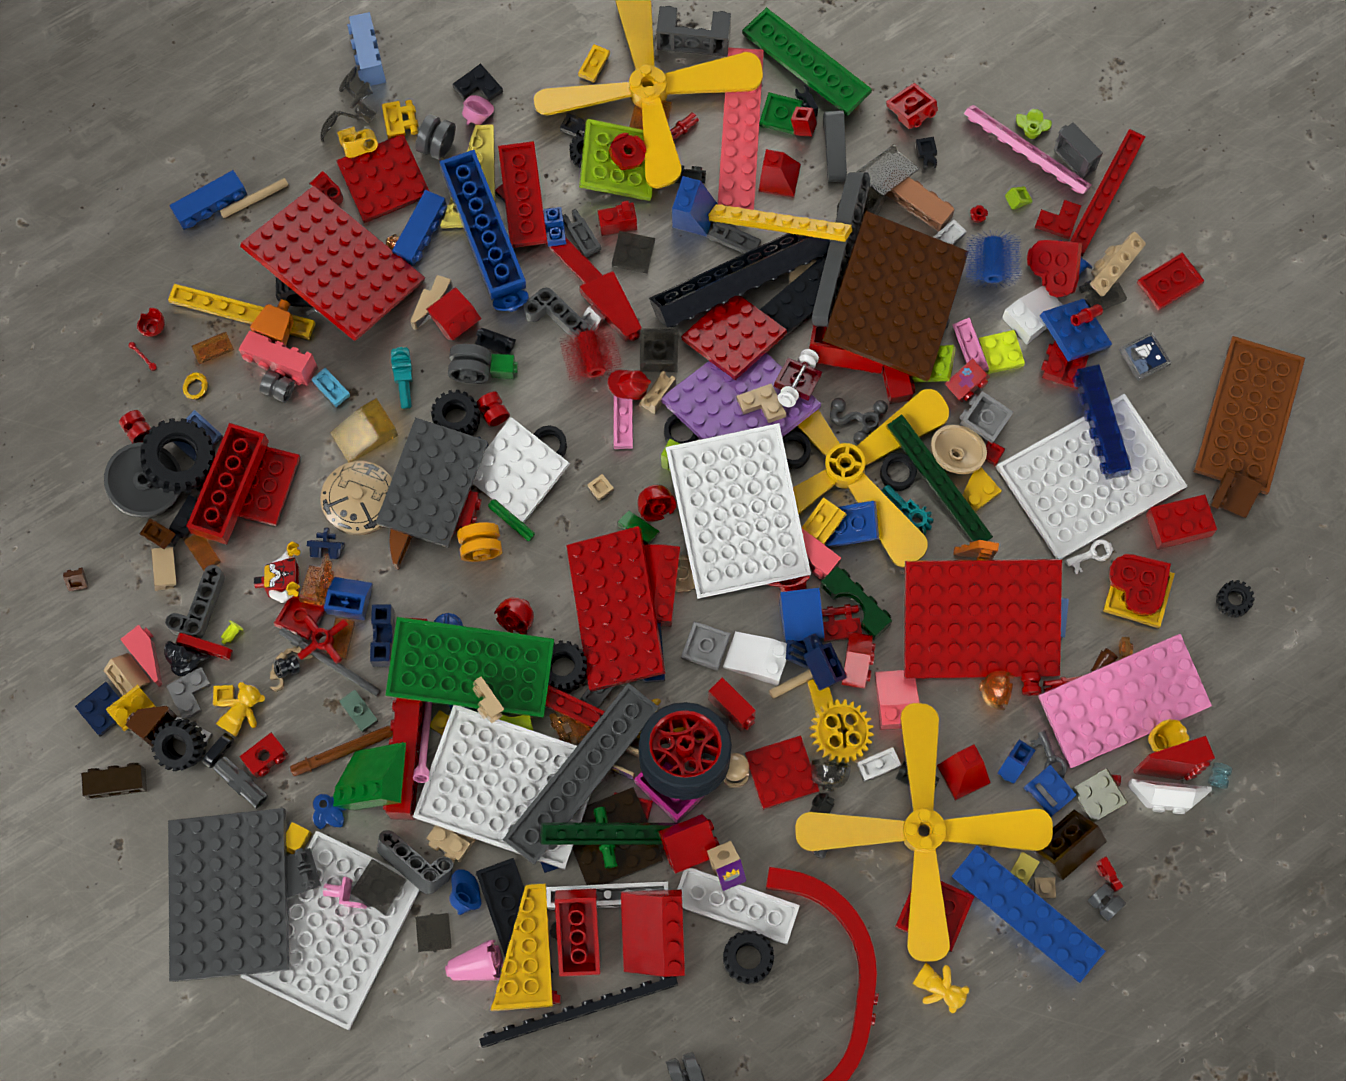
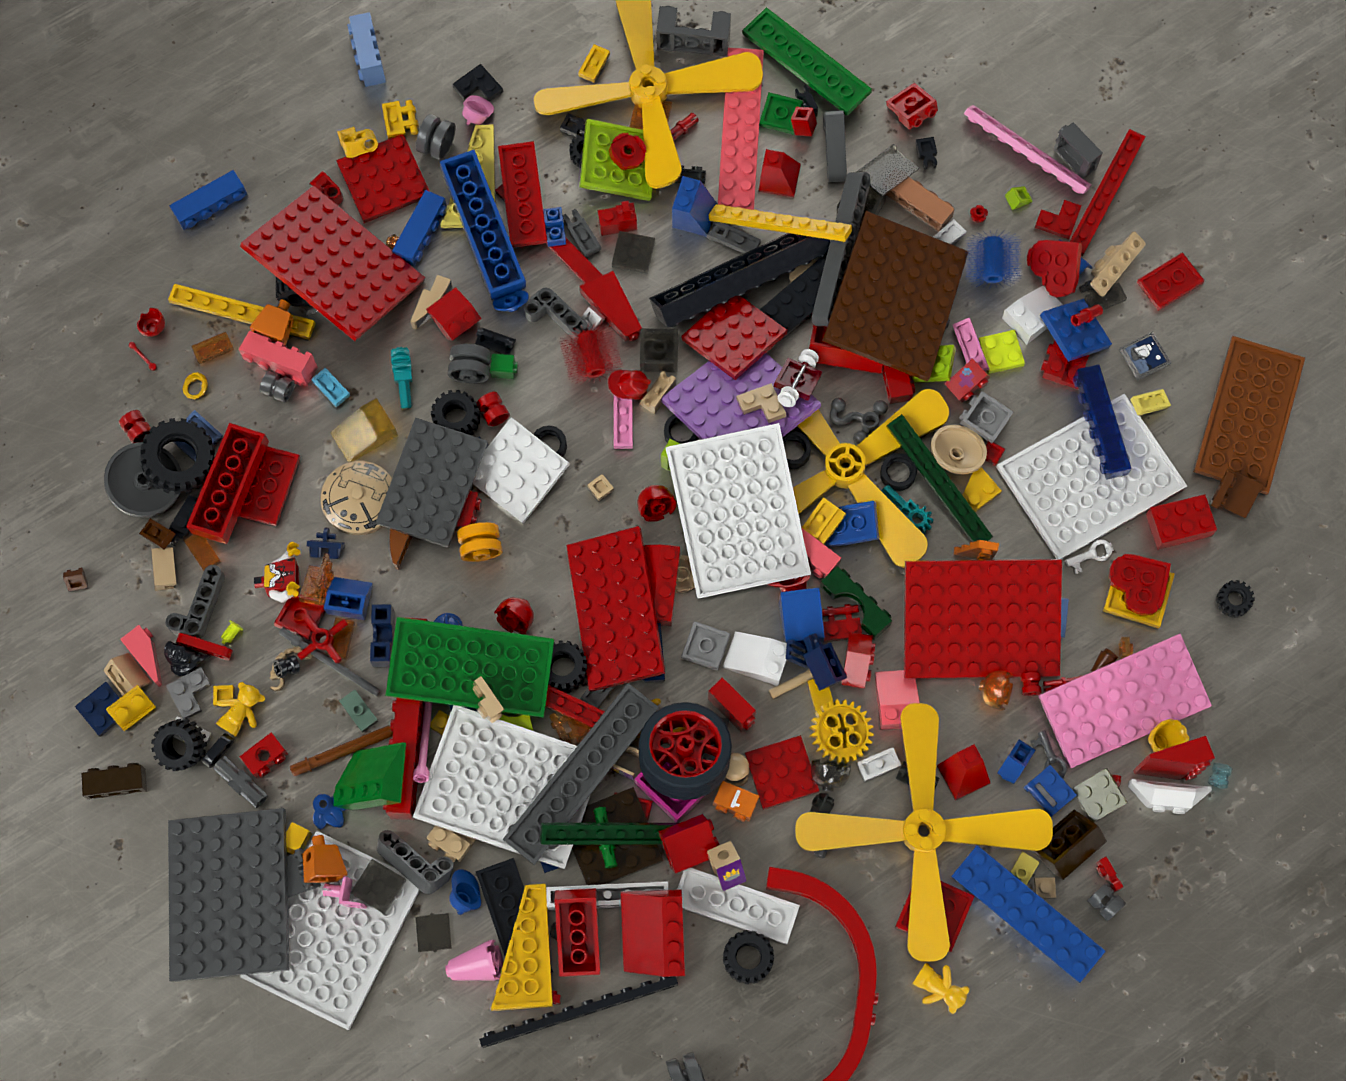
(148, 720): reddish brown slope -> none
(253, 198): tan piece -> none
(322, 862): none -> orange torso
(363, 111): clear smoke plant -> none
(511, 520): green axle -> none
(631, 520): green slope -> none
(735, 801): none -> orange brick
(1033, 123): lime plate -> none
(1150, 402): none -> light yellow plate

